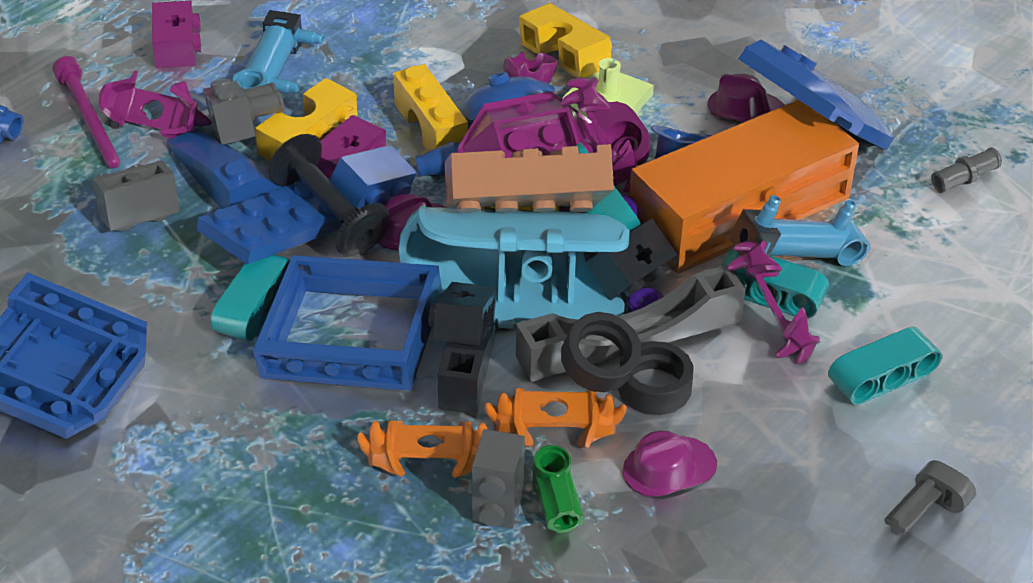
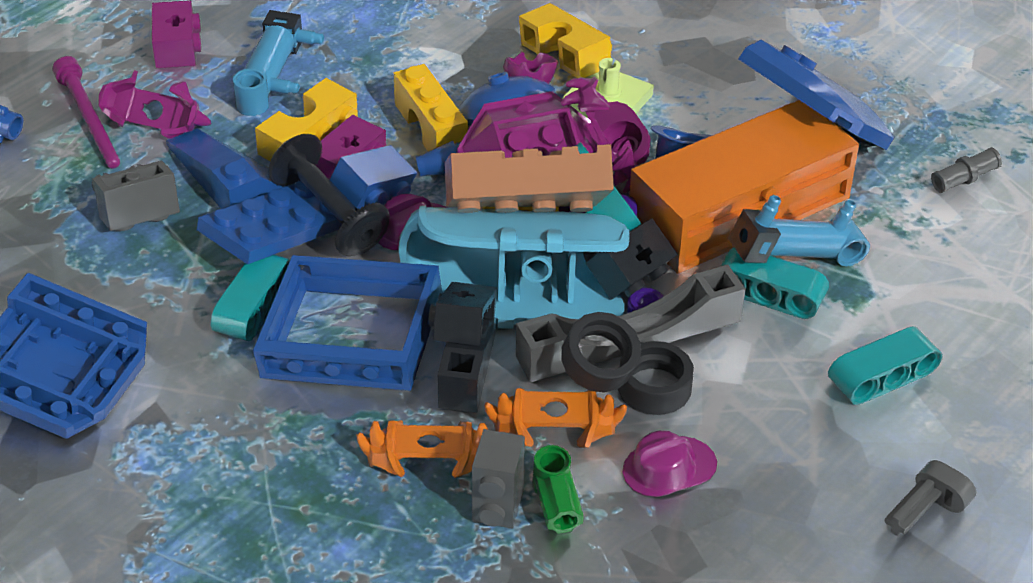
(235, 109): dark grey brick -> none
(741, 98): magenta piece -> none
(761, 265): magenta piece -> none

